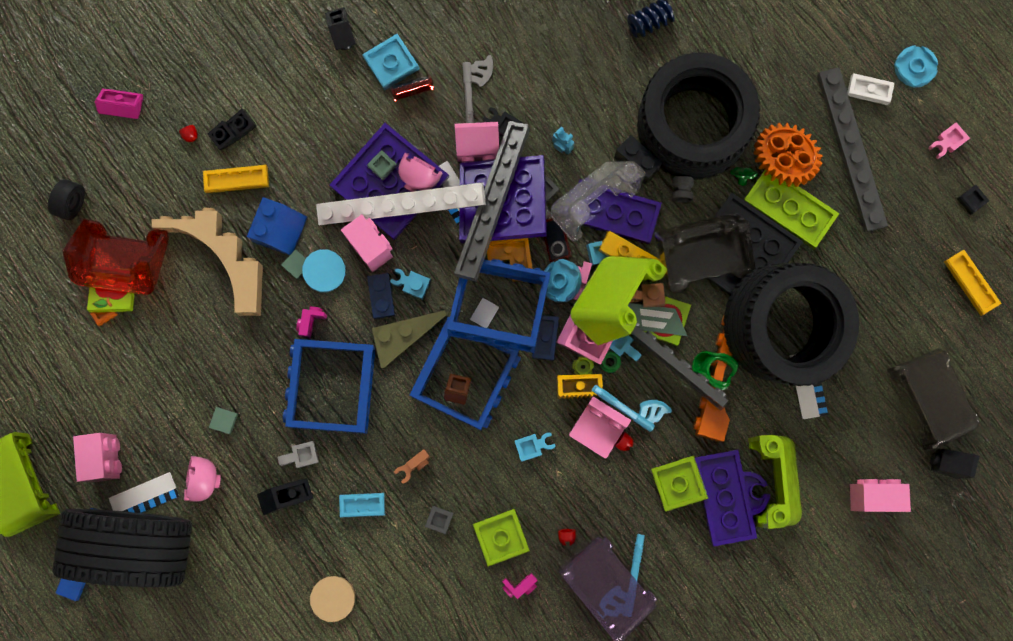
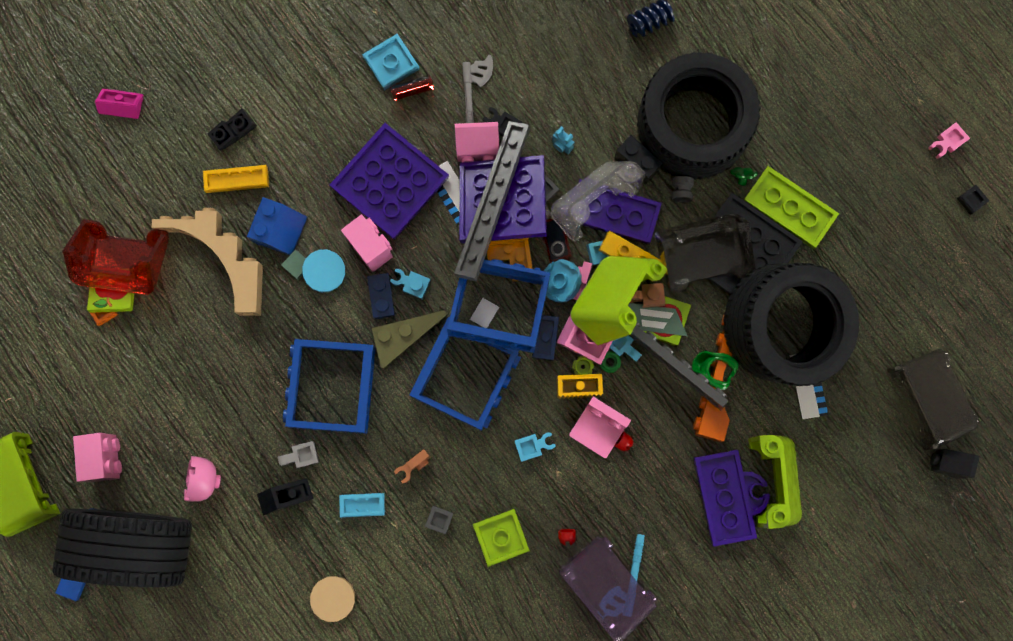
(66, 199): black tyre -> none
(145, 495): white sticker -> none
(188, 133): red hinge -> none
(223, 420): sand green tile -> none
(305, 324): dark pink bracket -> none
(340, 29): black slope -> none
(382, 165): sand green tile -> none
(401, 204): white plate -> none
(417, 174): bright pink cylinder -> none
(457, 389): reddish brown slope -> none
(526, 586): dark pink bracket -> none
(640, 419): medium azure piece -> none
(679, 483): lime tile -> none
(787, 154): orange gear -> none
(852, 150): dark grey plate -> none
(870, 89): white plate -> none
(881, 497): bright pink brick -> none
(916, 66): medium azure tile -> none
(972, 282): yellow plate -> none

